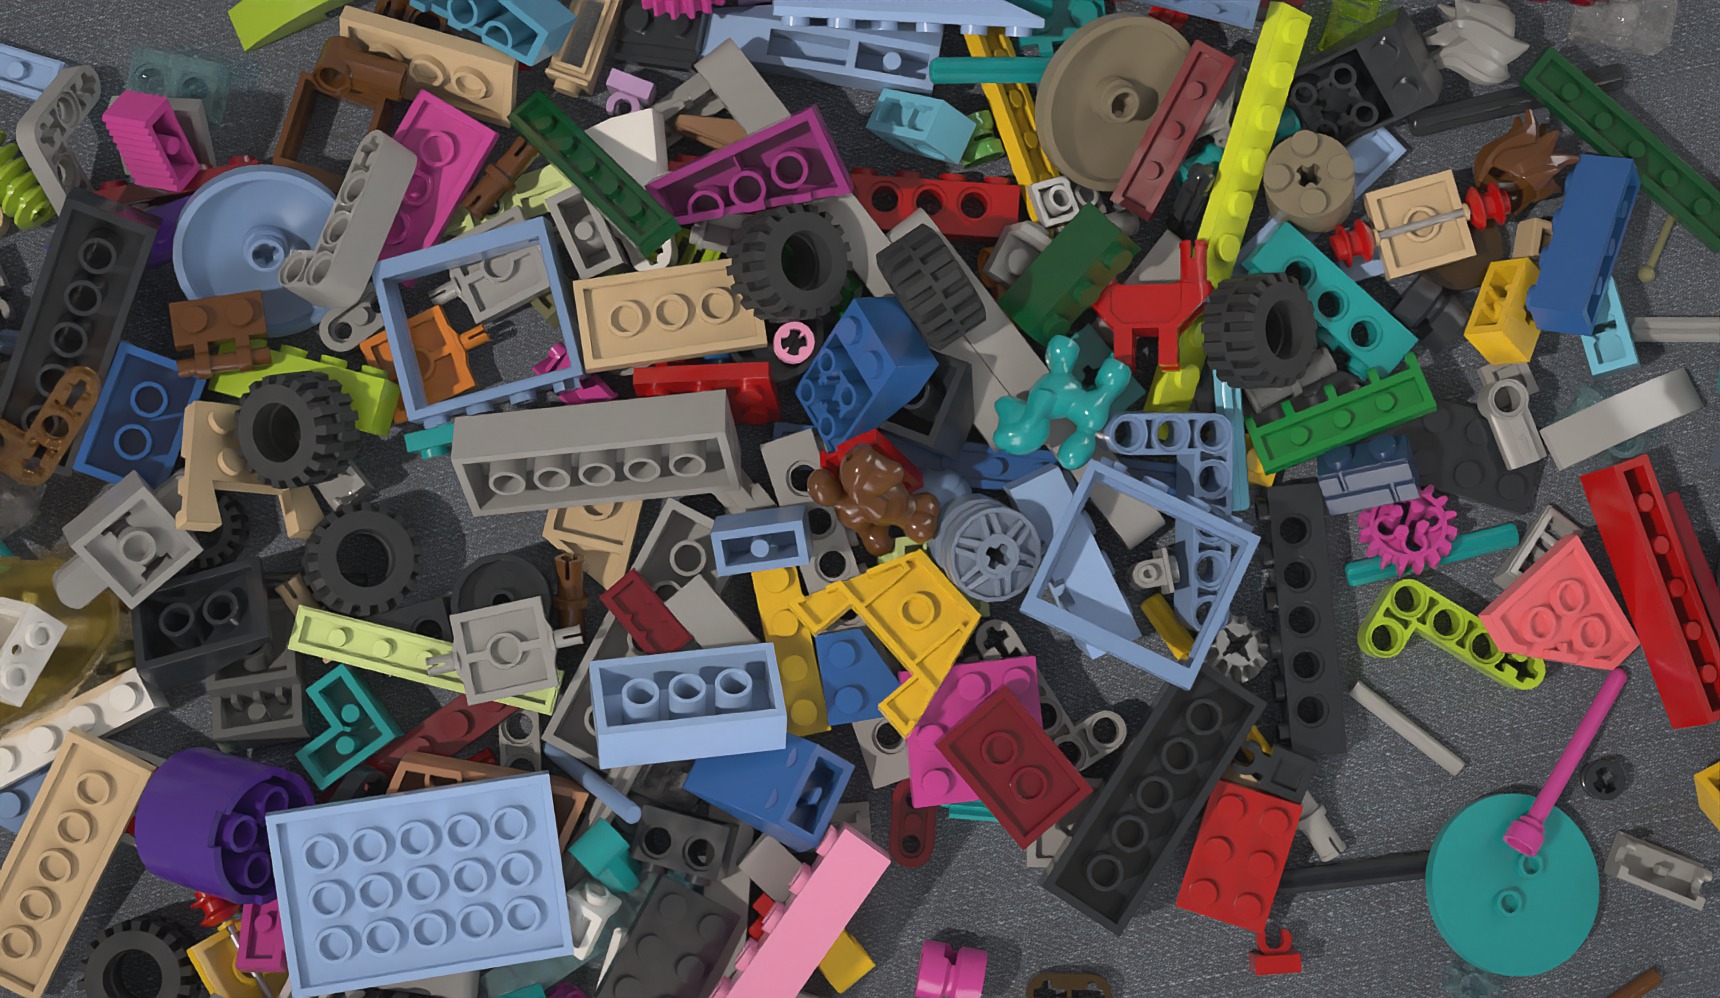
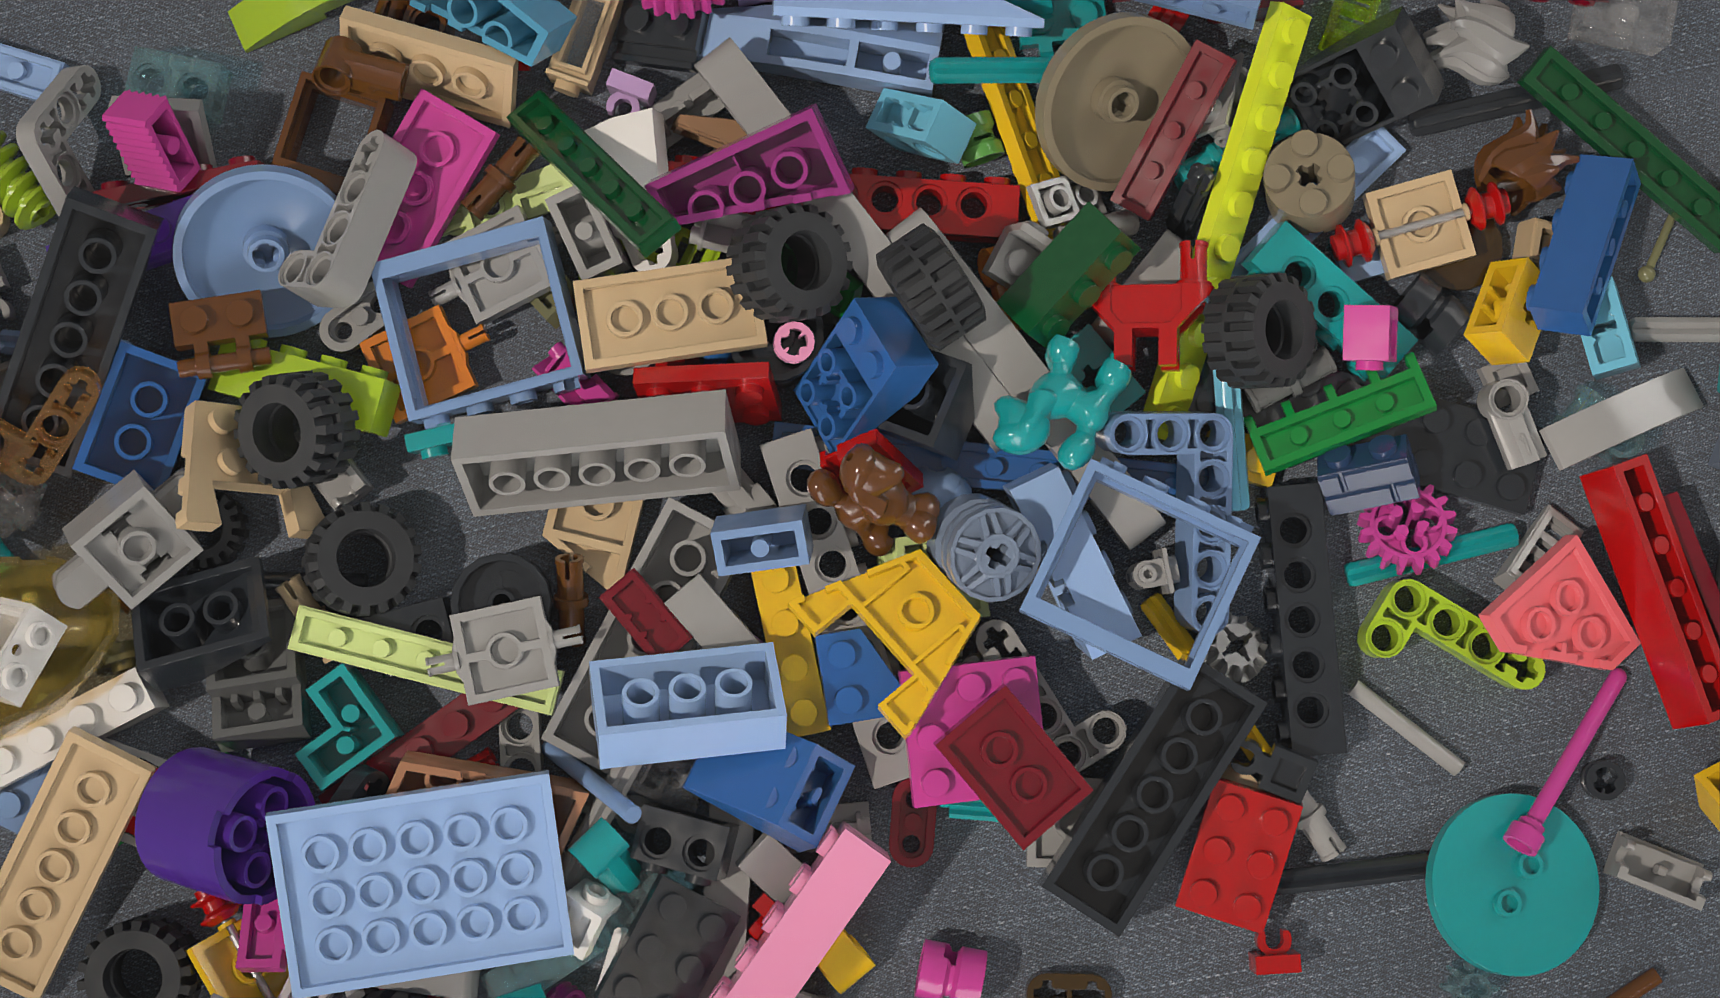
(1370, 335): none -> dark pink brick

